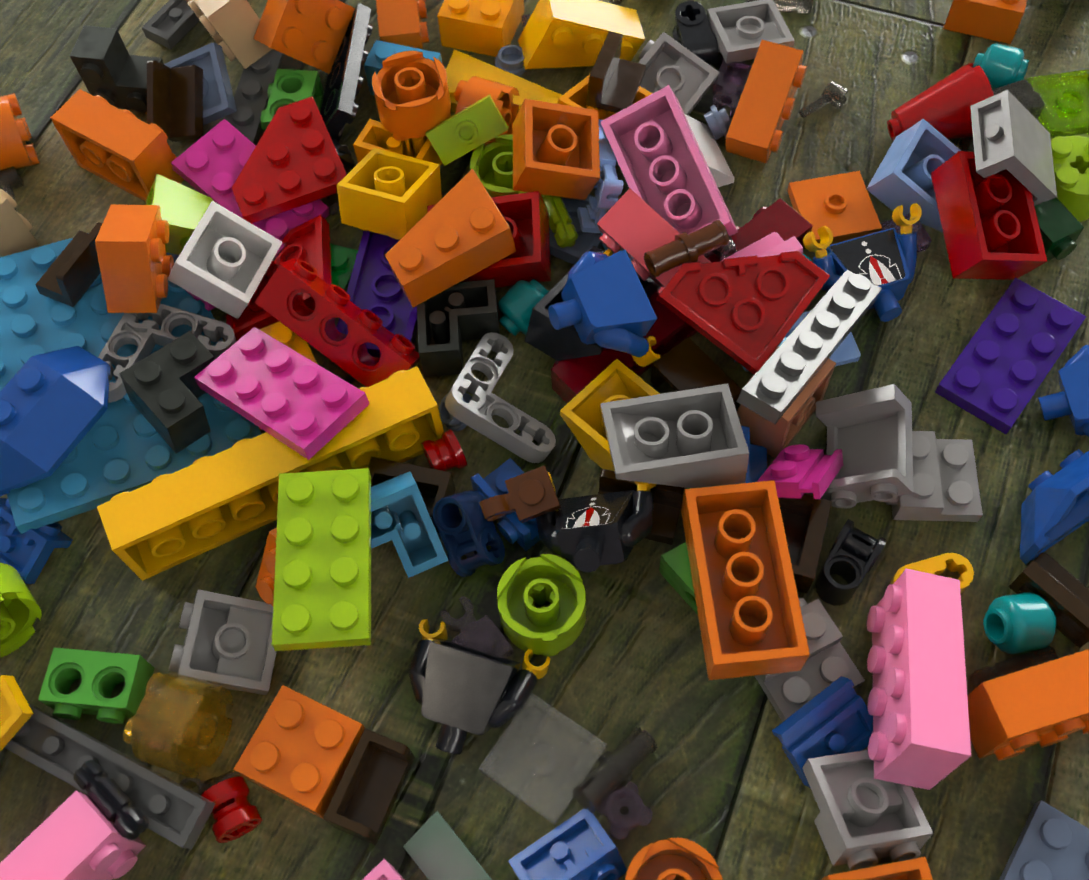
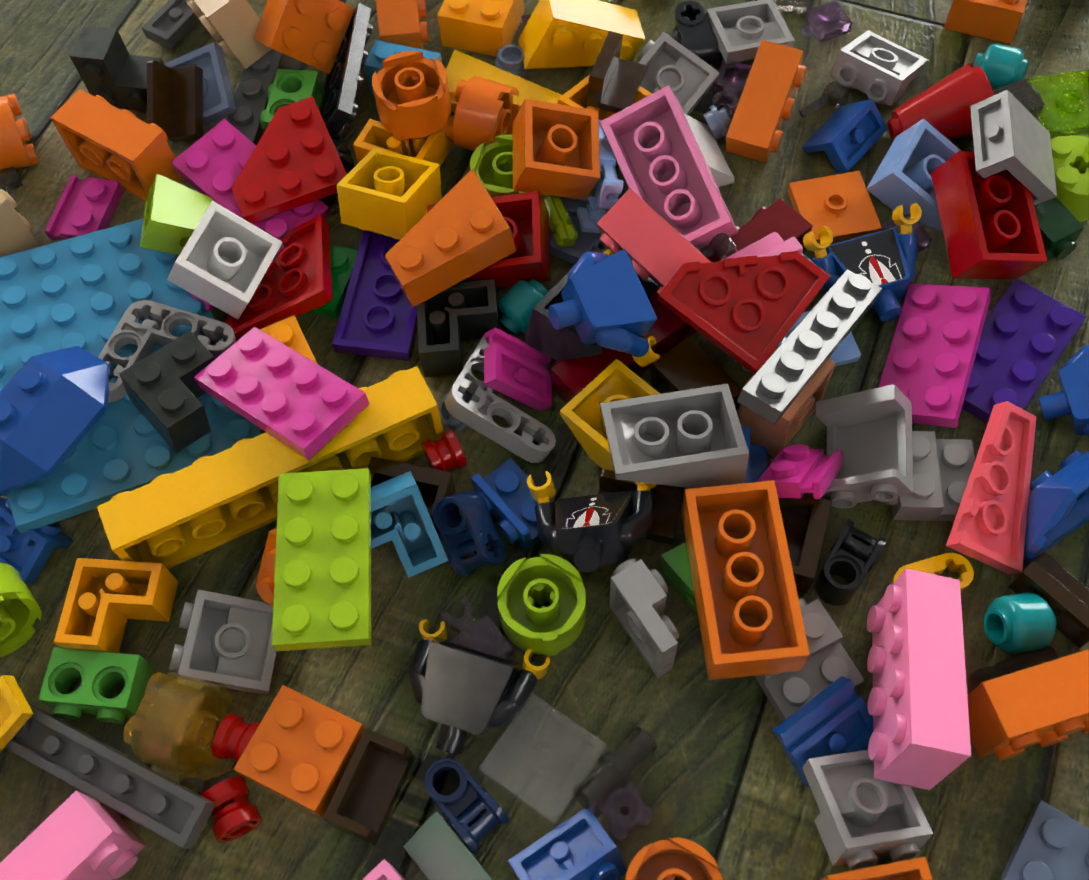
(72, 270): dark brown panel -> none
(84, 207): none -> dark pink plate
(108, 594): none -> light orange brick
(111, 800): black axle -> none
(134, 258): orange brick -> none
(232, 737): none -> red wheel
(284, 301): red brick -> none
(466, 804): none -> dark blue piece
(467, 130): lime plate -> none
(517, 370): none -> dark pink plate
(528, 496): reddish brown plate -> none
(639, 605): none -> light grey plate
(686, 248): reddish brown pin -> none
(828, 21): none -> clear purple plate
(848, 134): none -> blue panel
(877, 68): none -> light grey plate
(936, 349): none -> dark pink plate
(996, 497): none -> coral wing

